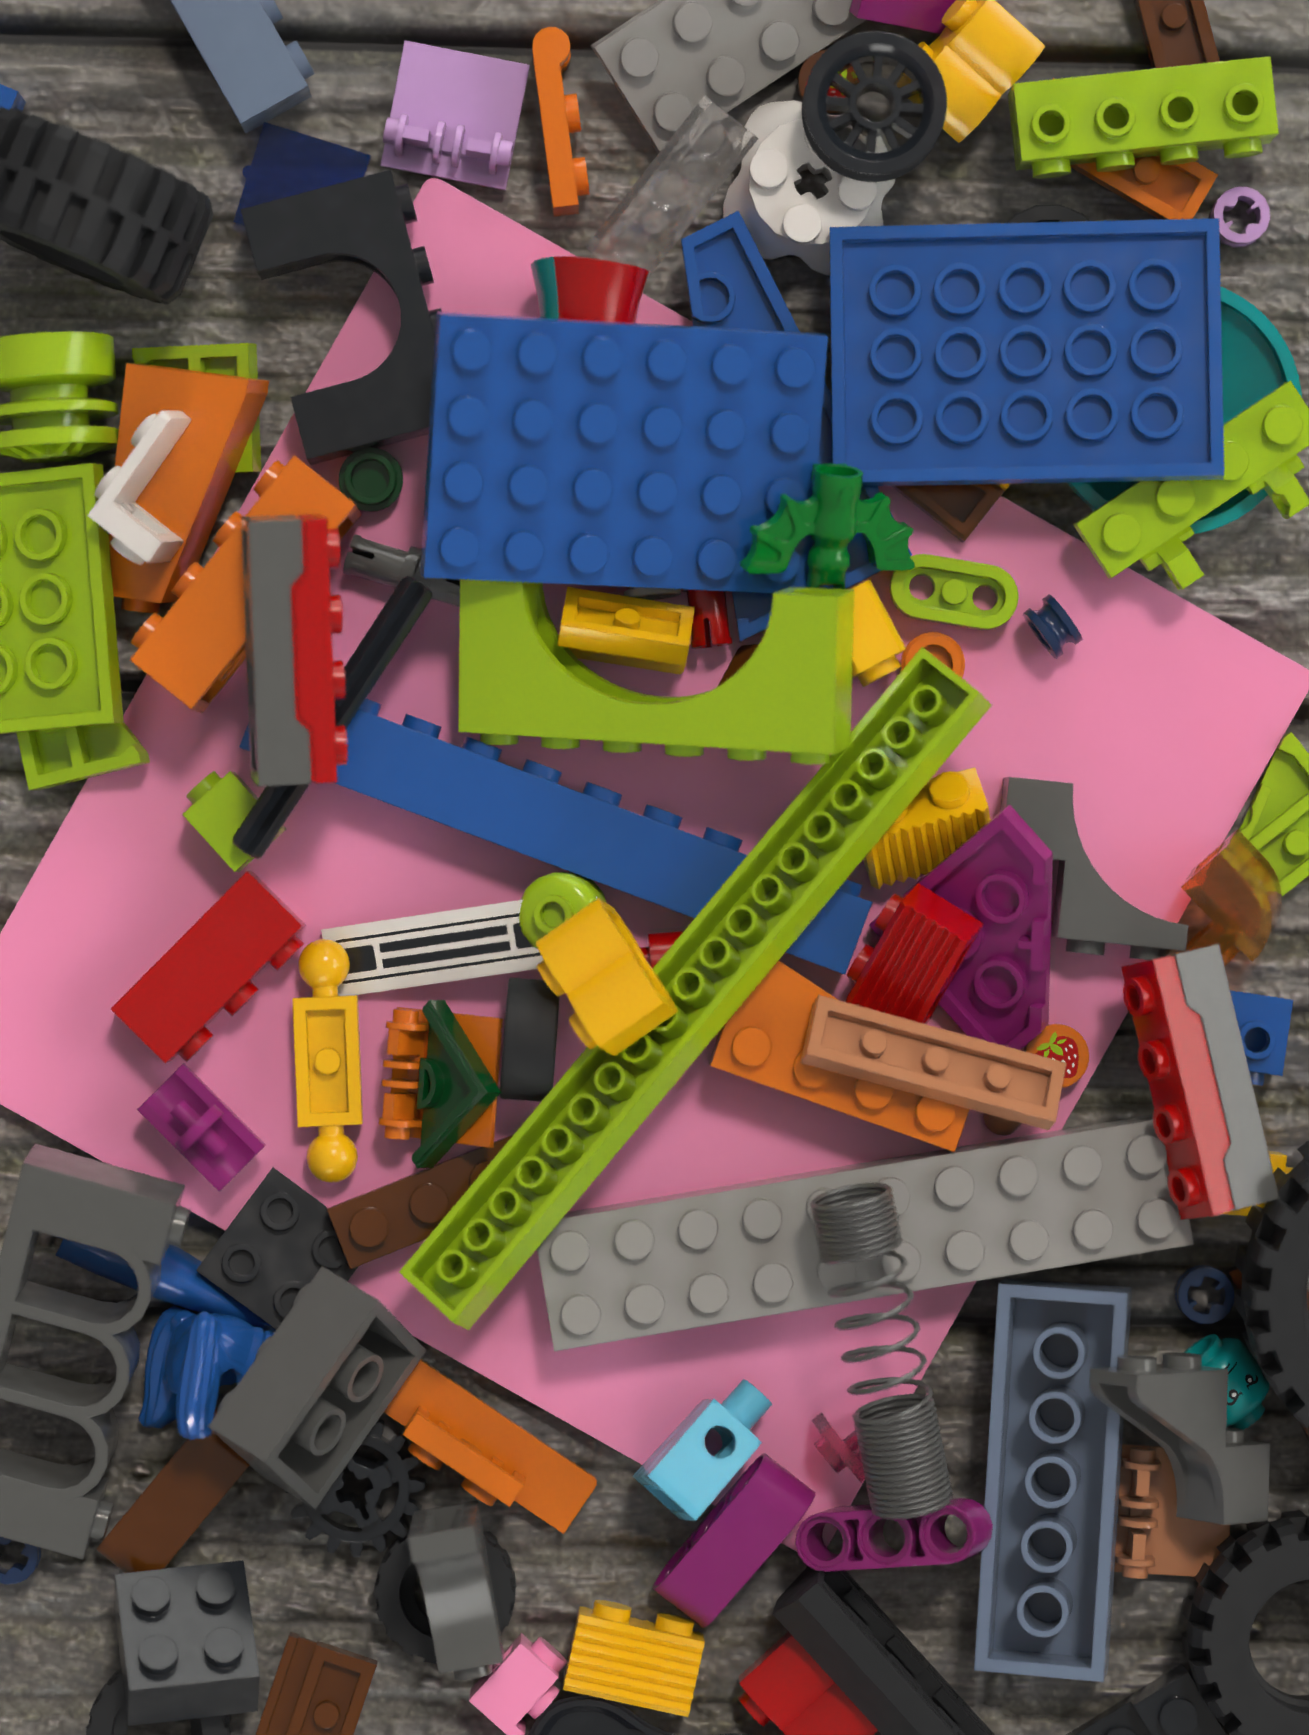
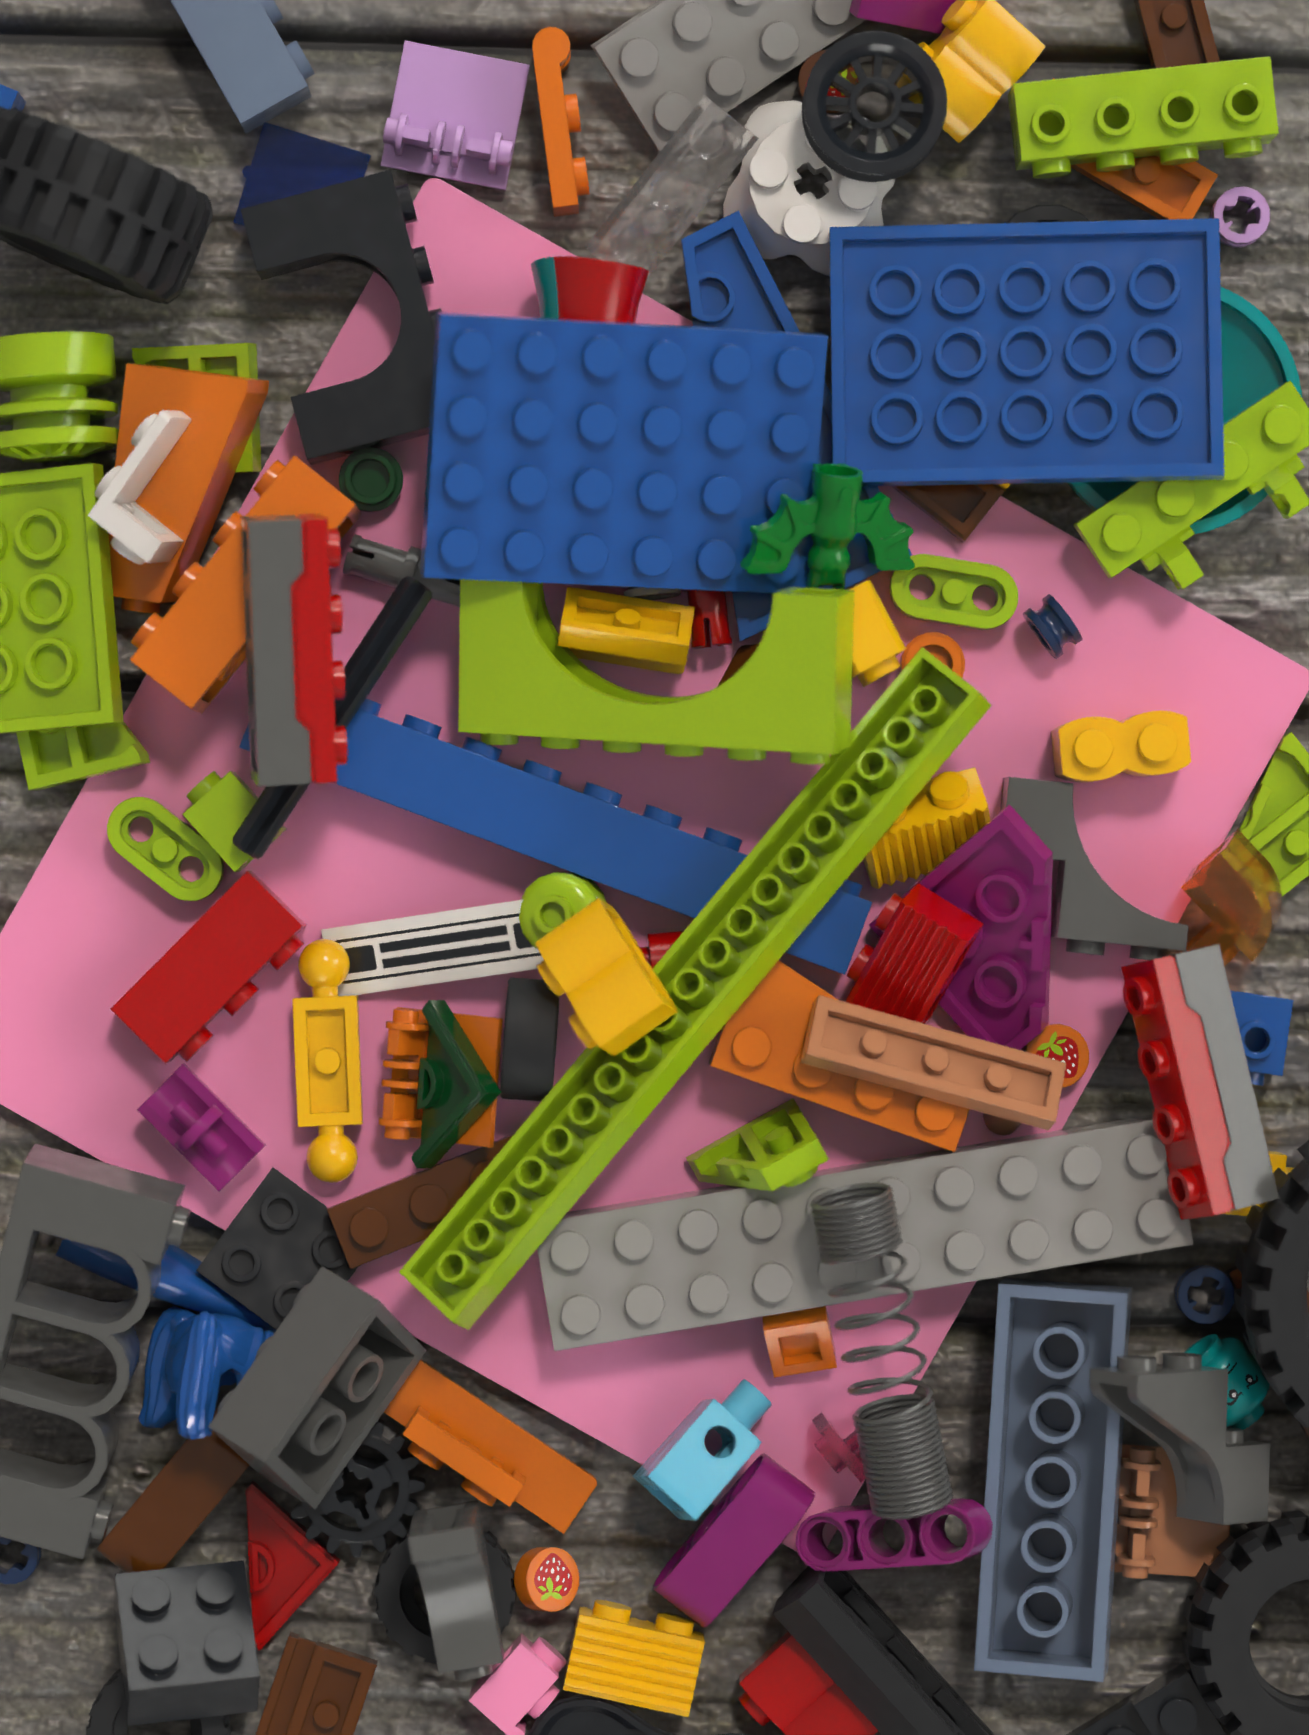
(165, 850): none -> lime plate
(281, 1563): none -> red tile
(546, 1579): none -> orange tile
(763, 1153): none -> lime wing
(799, 1341): none -> orange plate
(1104, 747): none -> yellow brick

